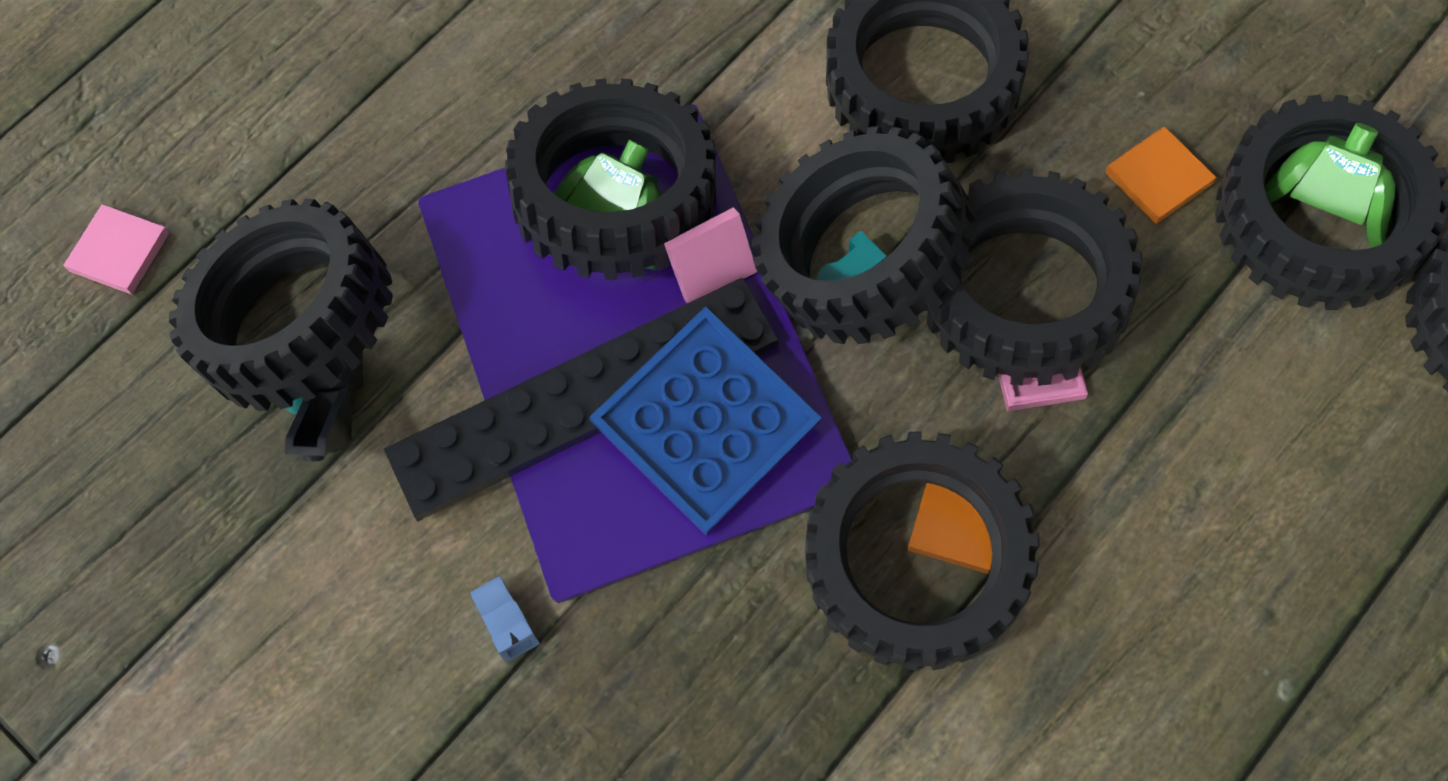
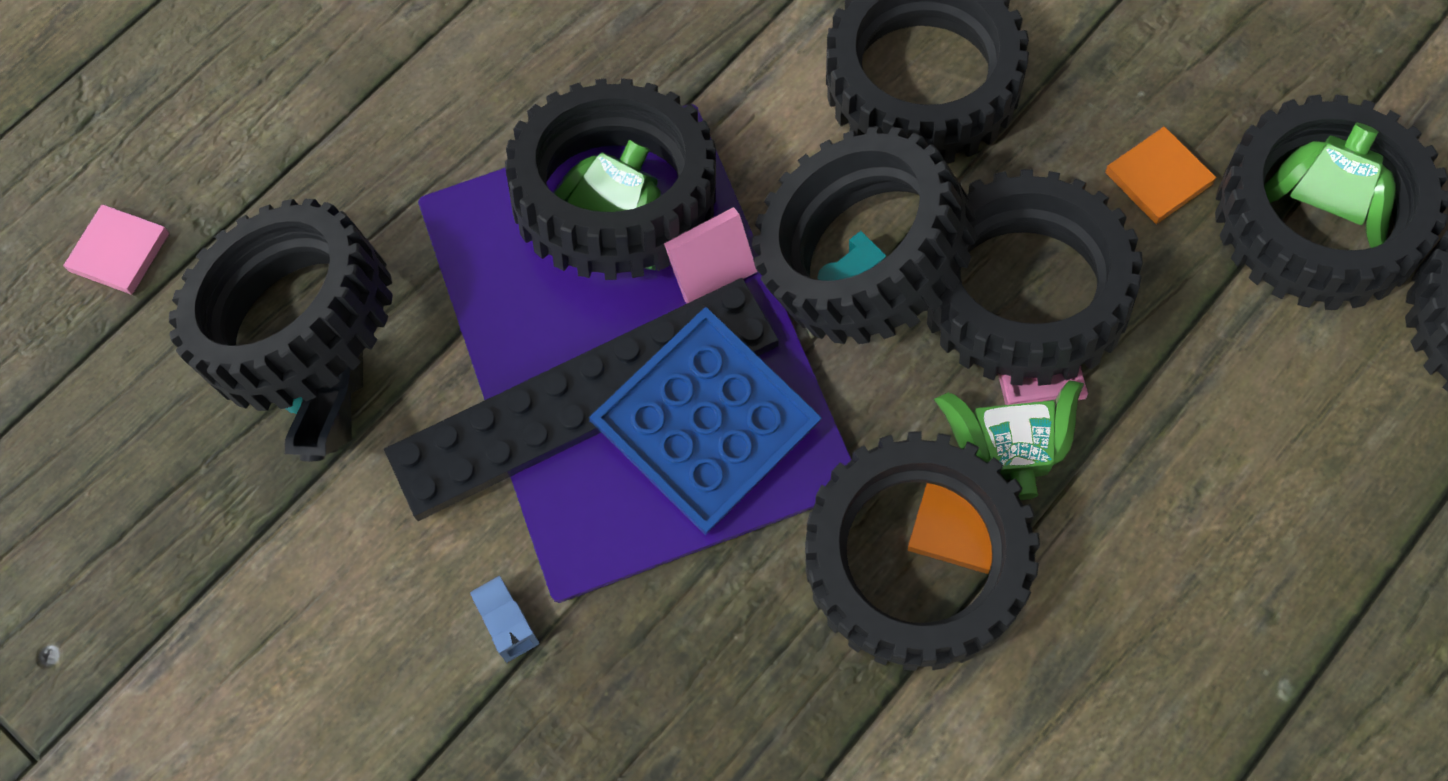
(1020, 436): none -> bright green torso

